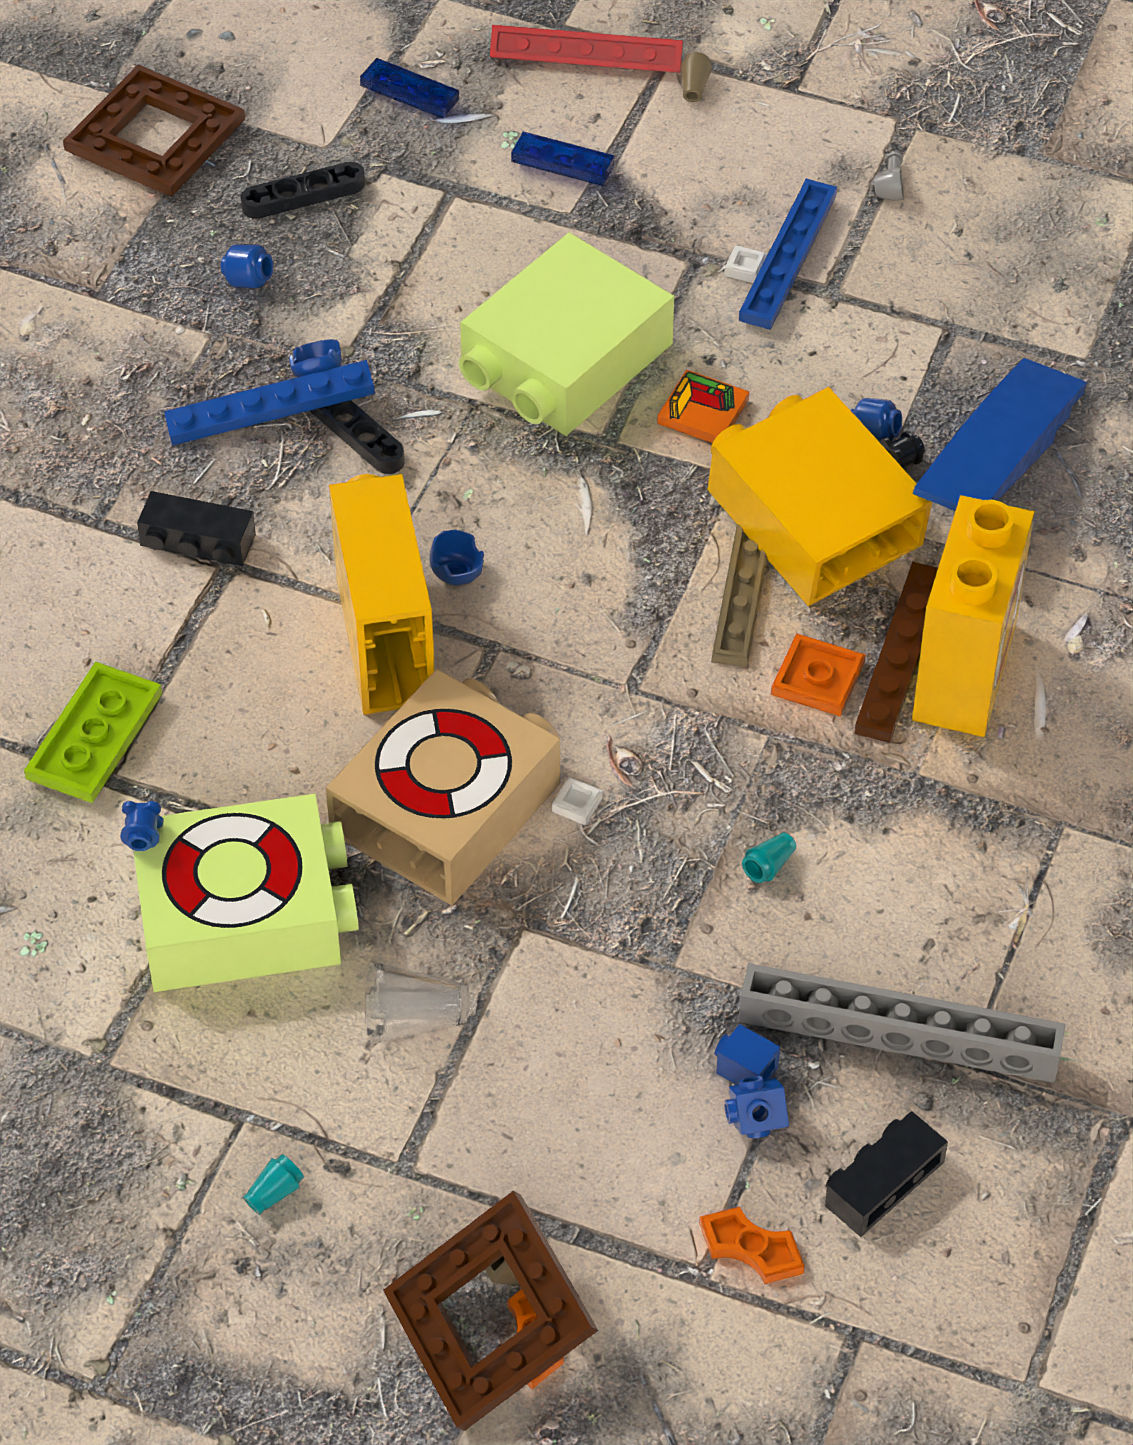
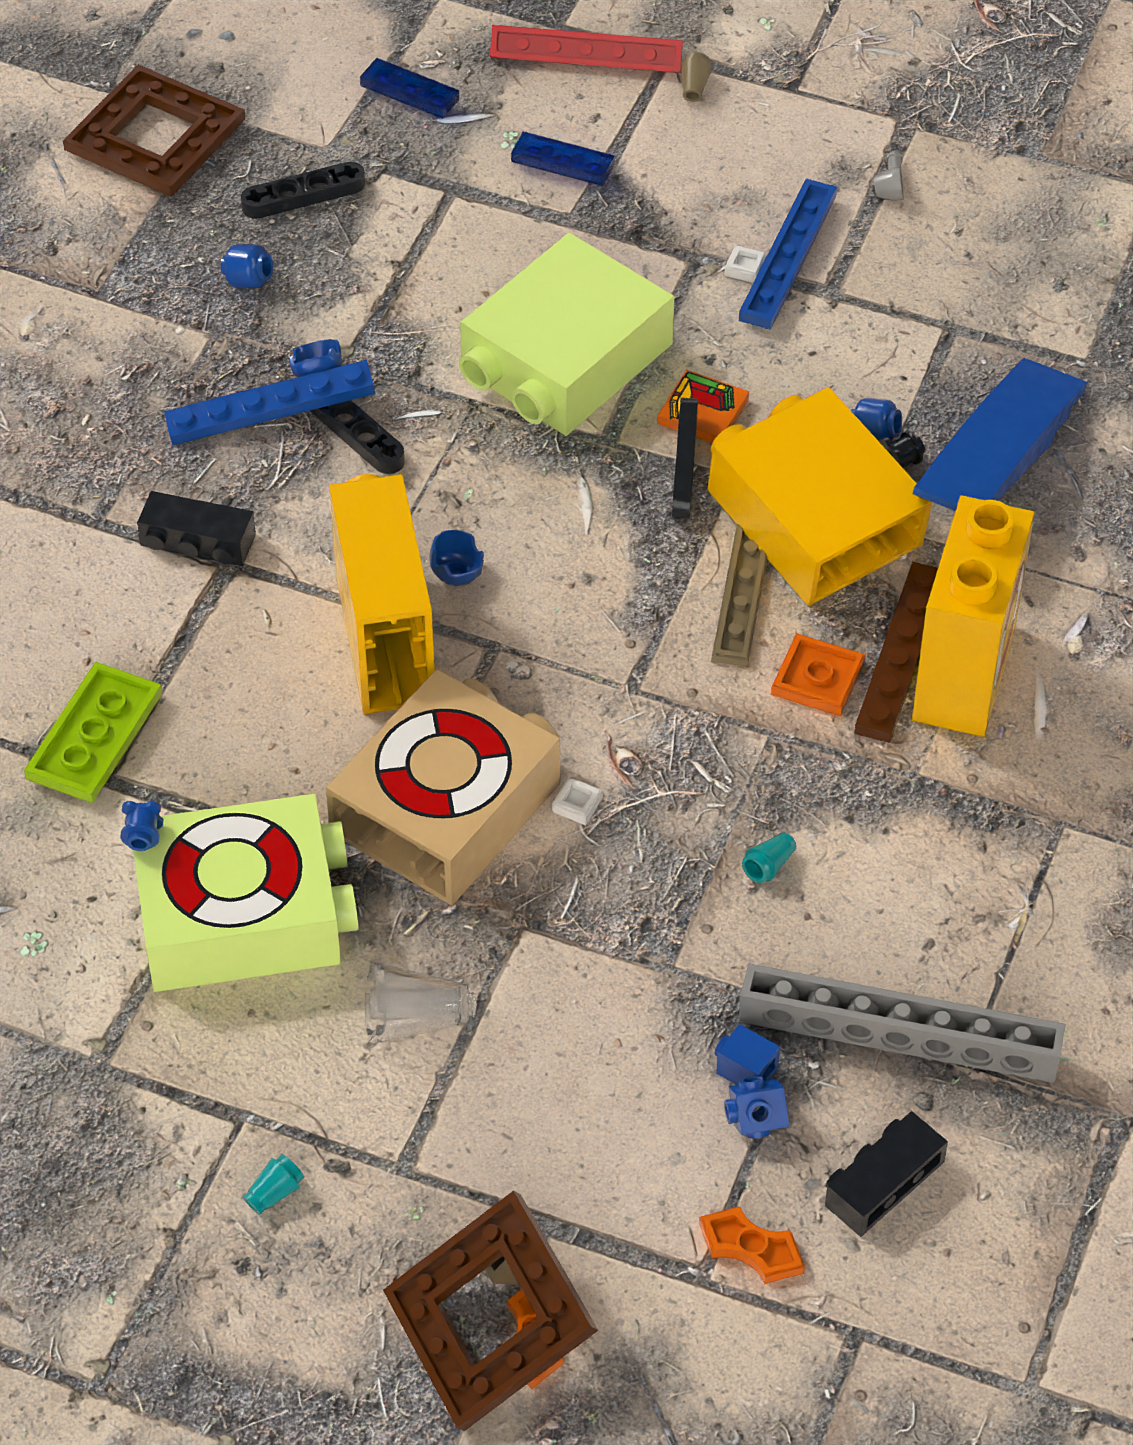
(685, 458): none -> black beam

